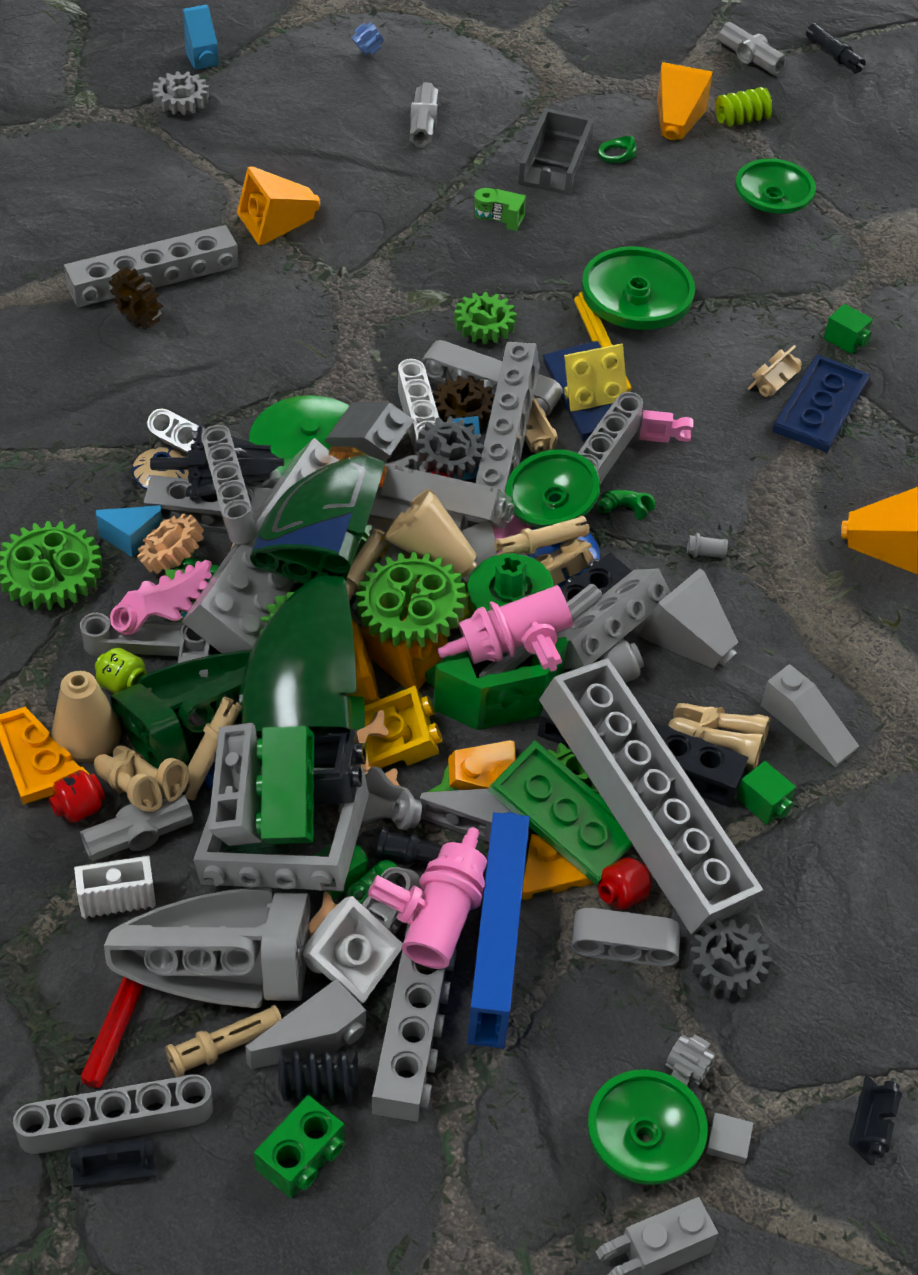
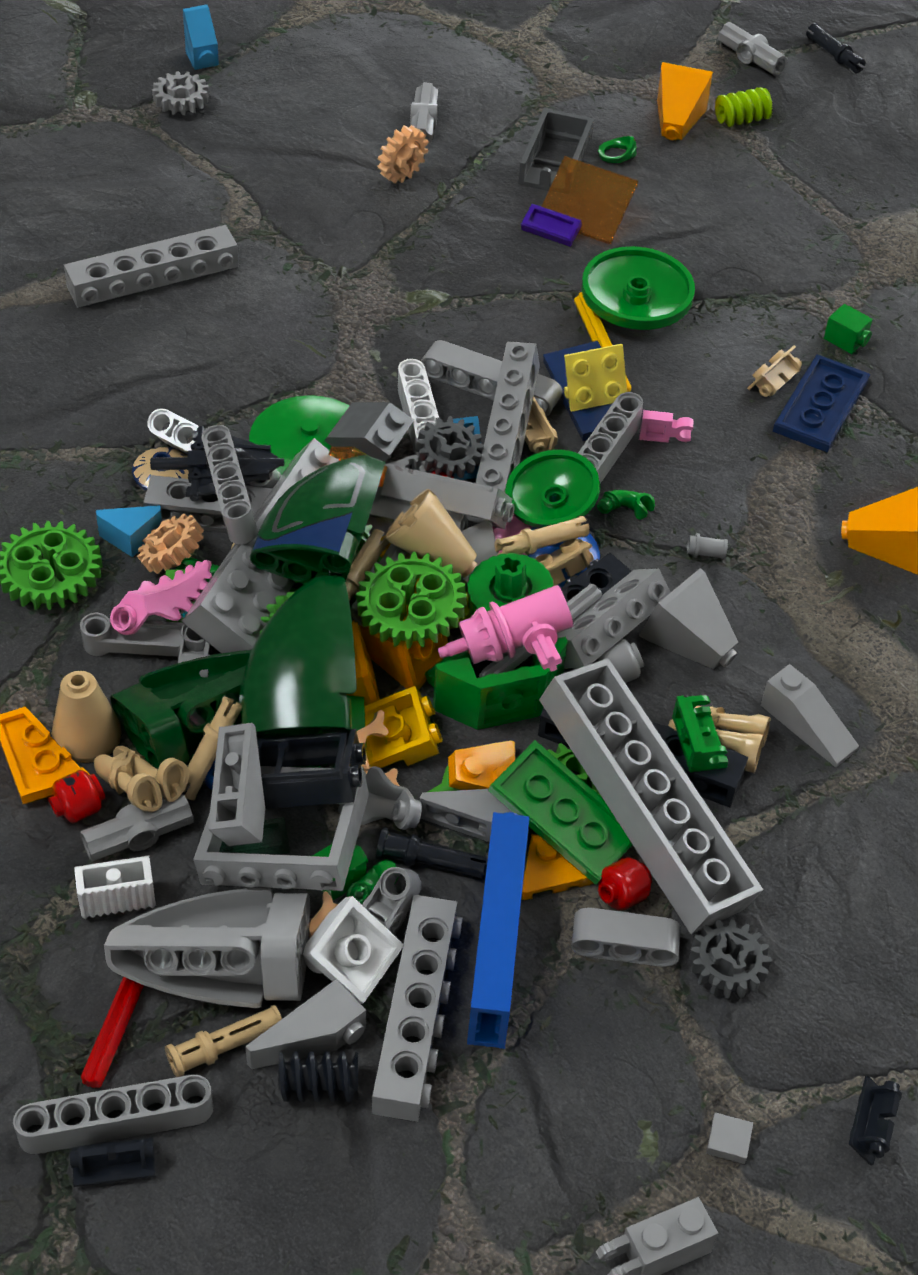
(118, 670): lime head -> none
(136, 298): dark brown gear -> none
(274, 205): light orange slope -> none
(286, 785): green brick -> none
(291, 1142): green brick -> none
(368, 38): medium blue gear -> none
(403, 154): none -> light nougat gear
(437, 914): bright pink piece -> none
(464, 400): dark brown gear -> none
(485, 317): bright green gear -> none
(500, 206): bright green leg -> none
(551, 225): none -> dark purple tile
(591, 196): none -> clear orange piece
(652, 1106): green dish -> none
(690, 1059): light grey gear -> none
(698, 734): none -> green hinge
(766, 793): green brick -> none
(775, 186): green dish -> none

